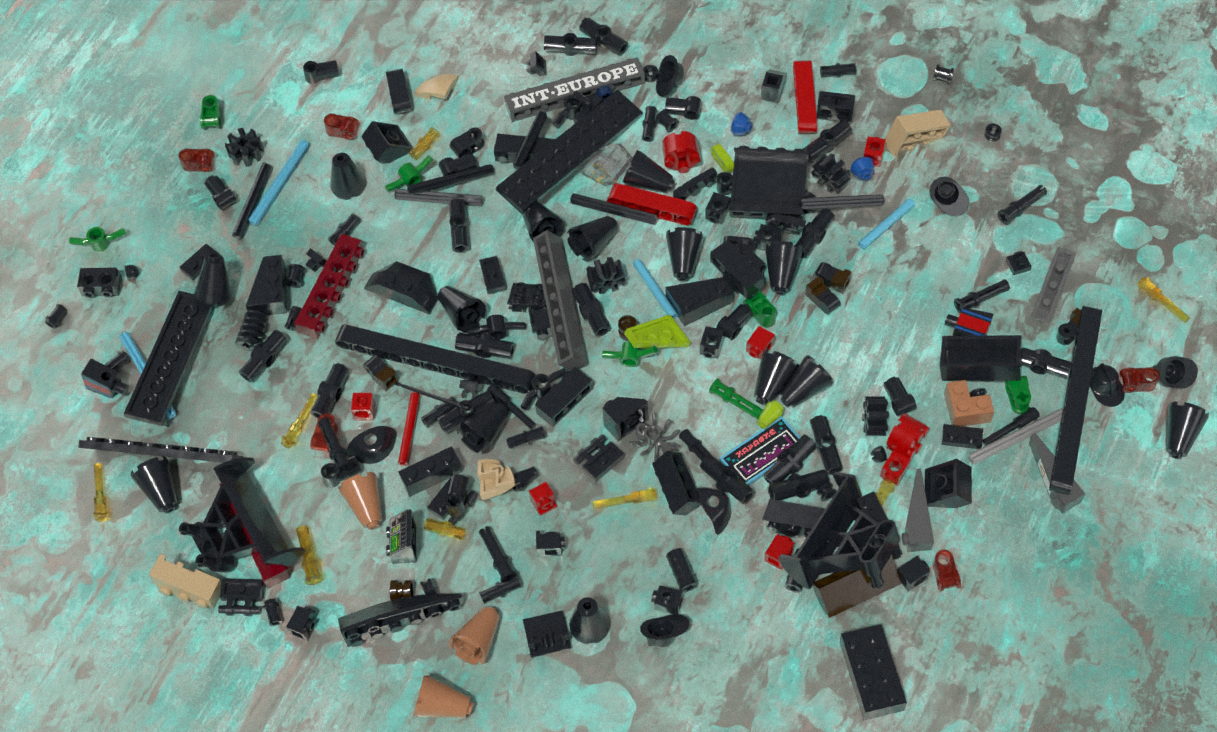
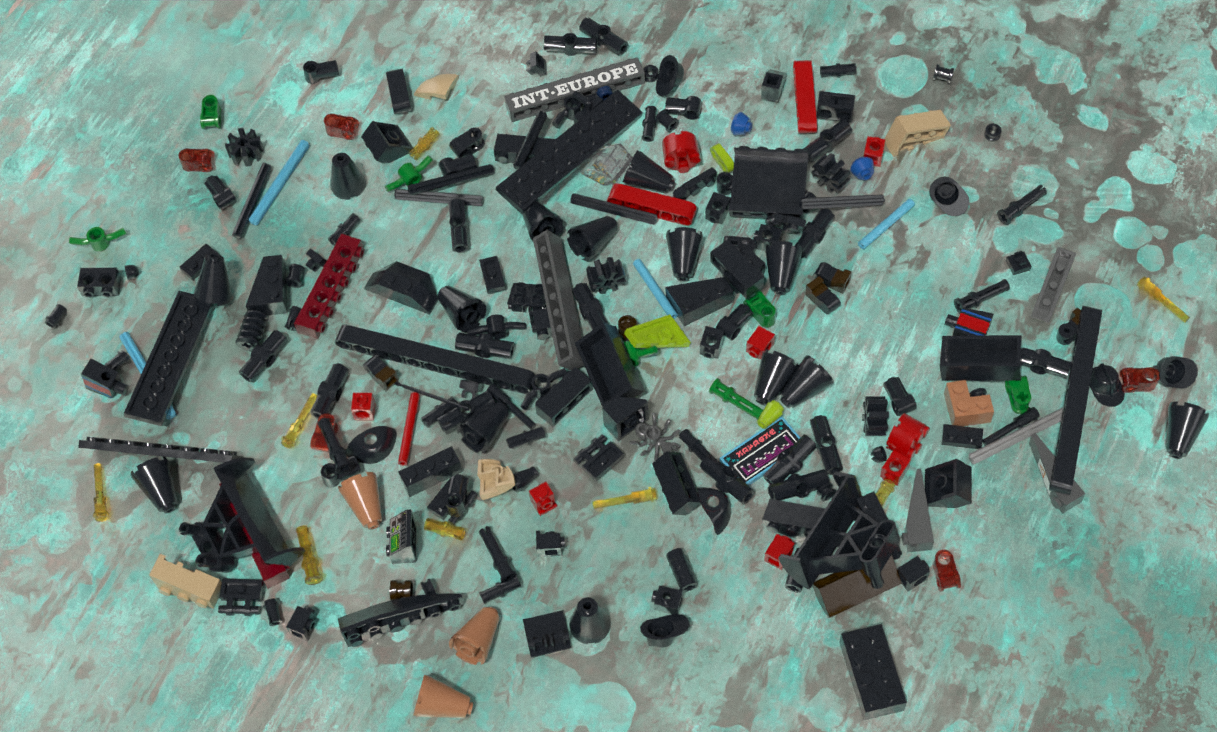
(609, 364): none -> black piece

